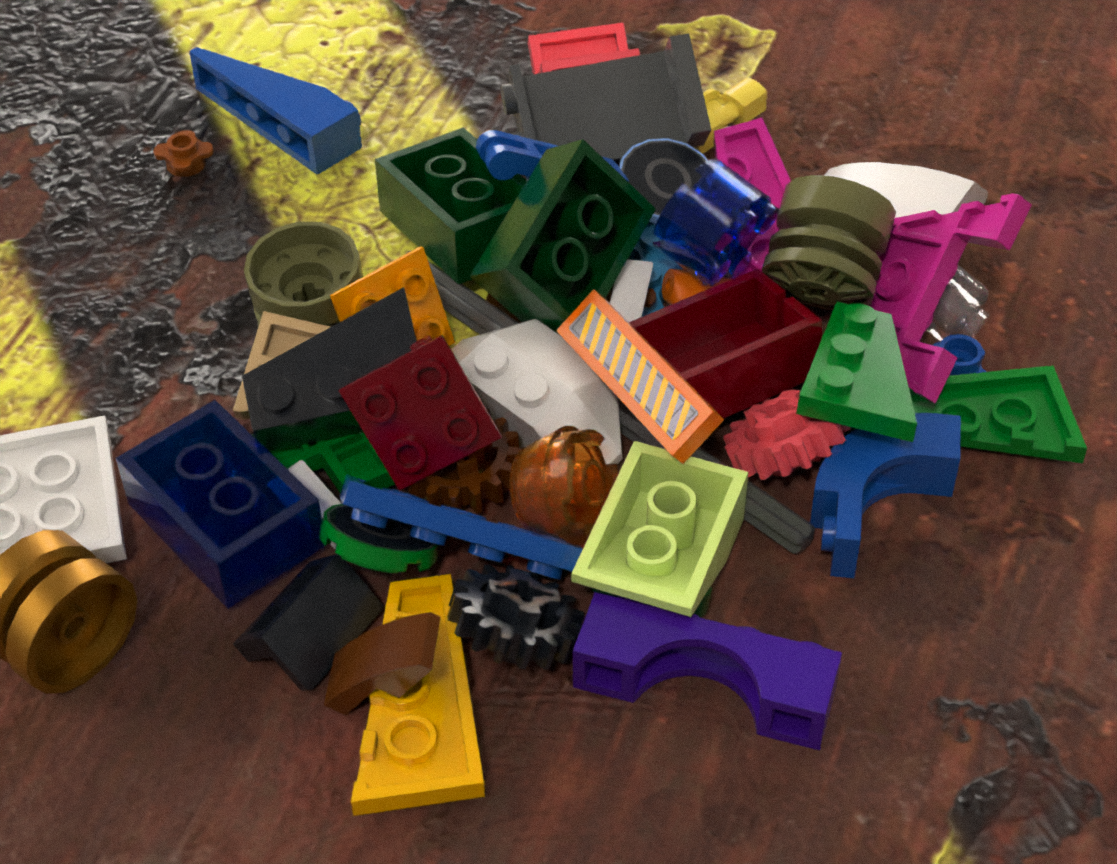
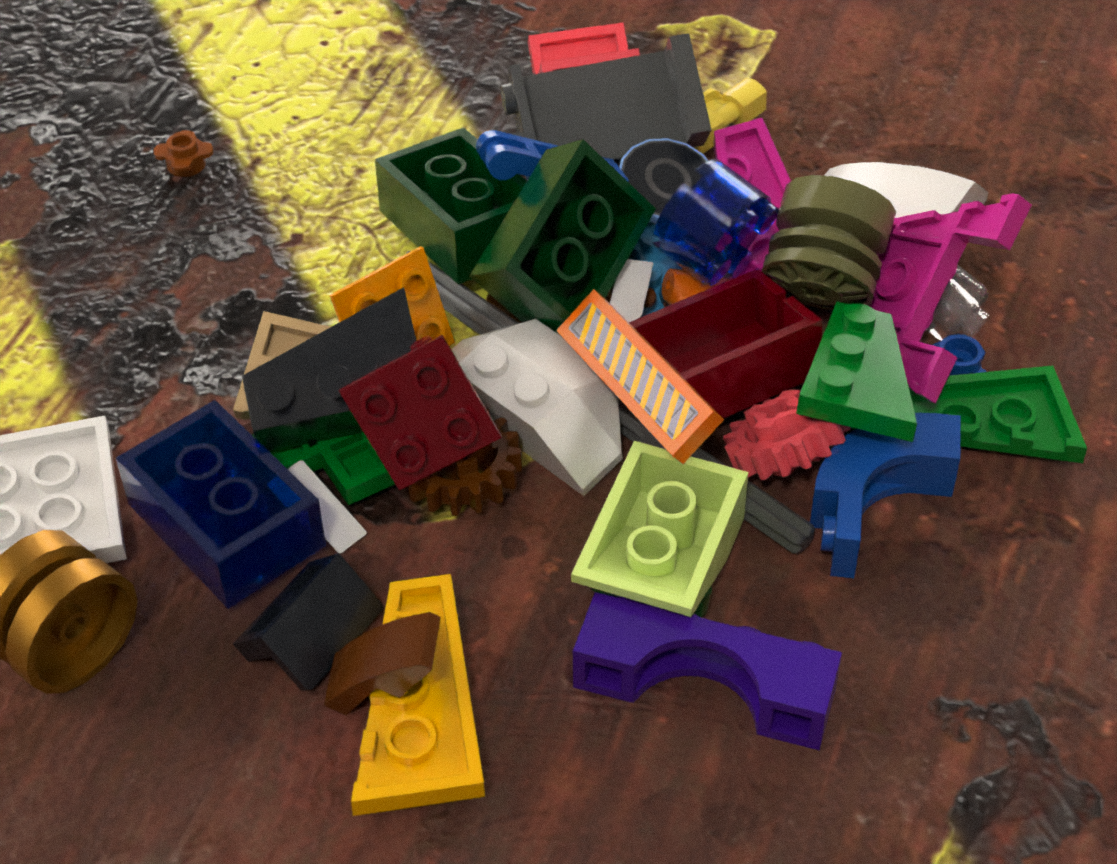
(287, 111): blue slope -> none
(299, 269): olive wheel -> none
(375, 547): tile -> none
(435, 523): blue wing -> none
(515, 616): black gear -> none
(561, 484): clear orange cone -> none

